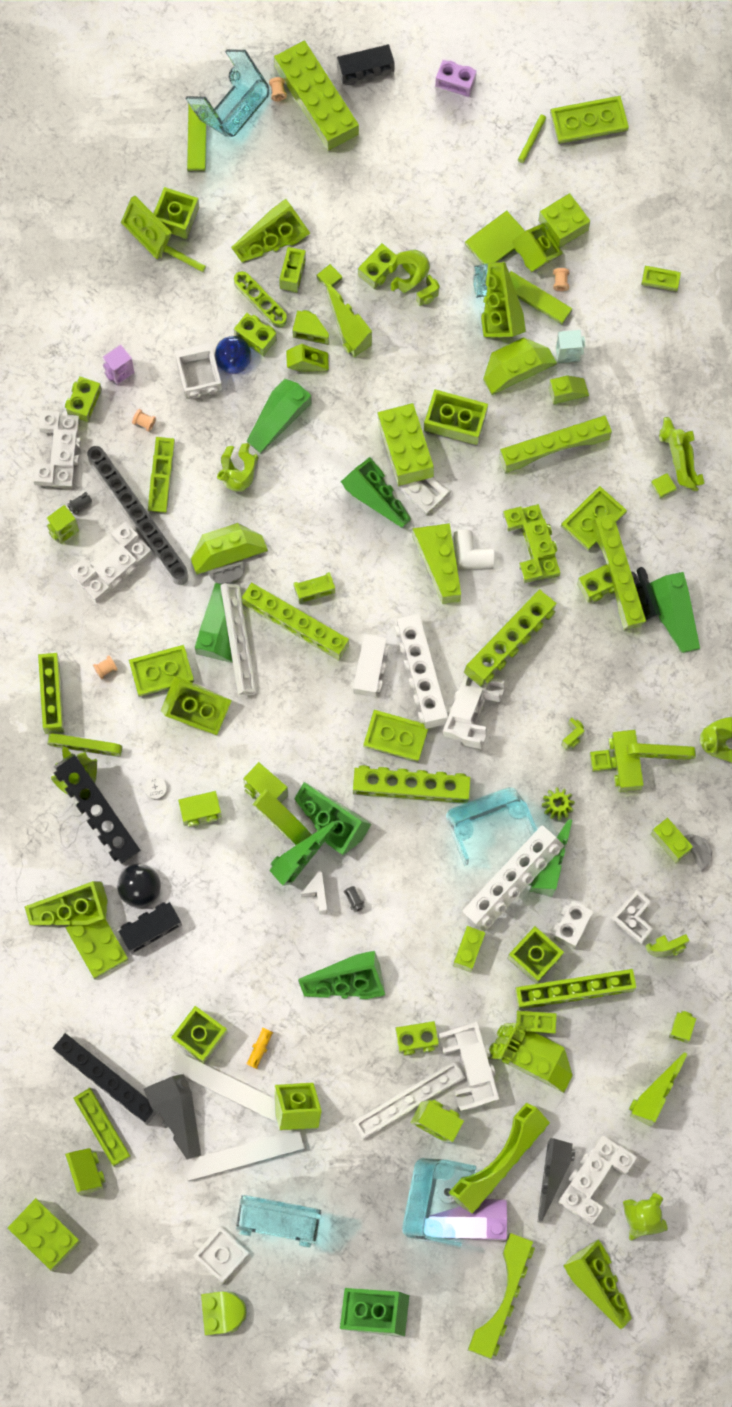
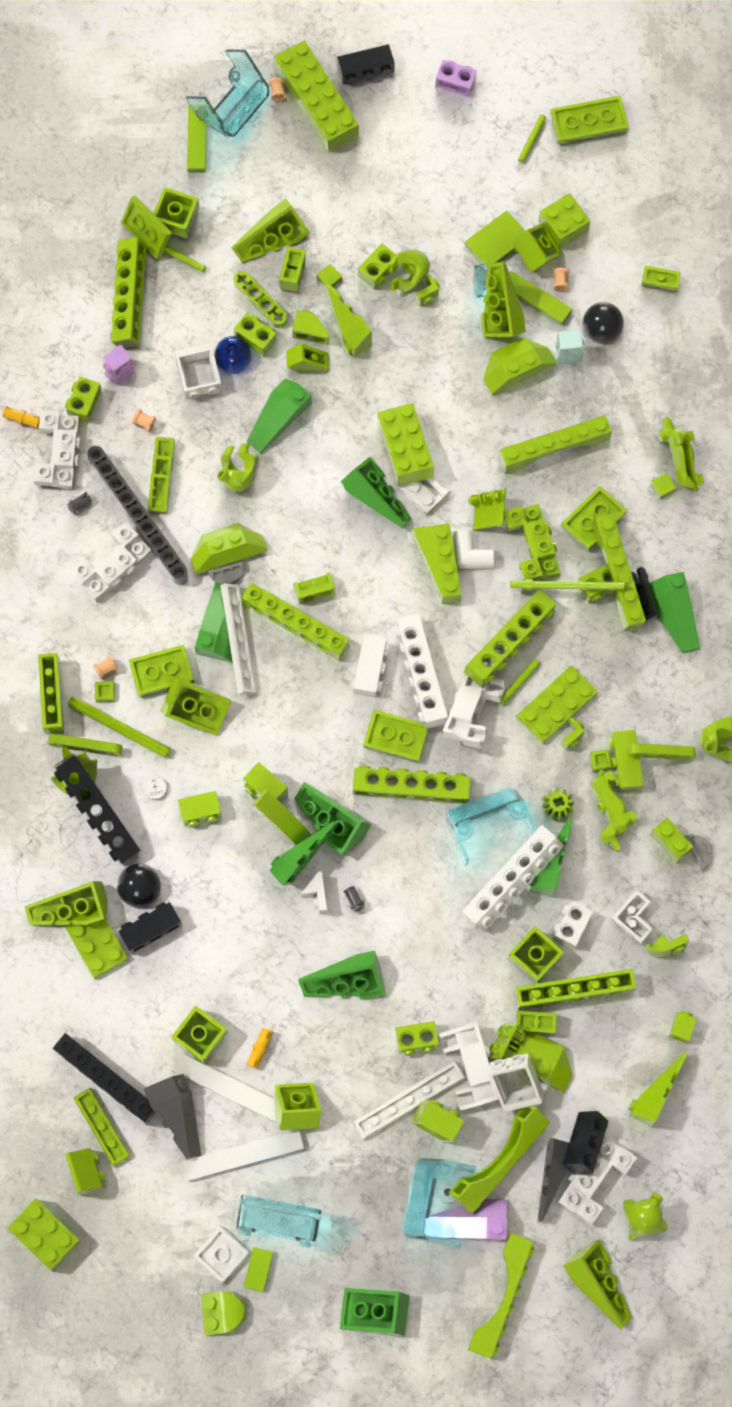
(21, 417): none -> yellow pin
(62, 524): lime brick -> none
(105, 691): none -> lime tile
(119, 727): none -> lime axle
(128, 292): none -> lime brick
(258, 1269): none -> lime tile
(455, 417): lime brick -> none
(469, 949): lime brick -> none
(488, 509): none -> lime hinge
(519, 681): none -> lime bar
(520, 1098): none -> white window
(530, 584): none -> lime bar
(556, 704): none -> lime plate
(567, 389): lime slope -> none
(585, 1142): none -> black brick
(603, 322): none -> black piece
(613, 808): none -> lime animal

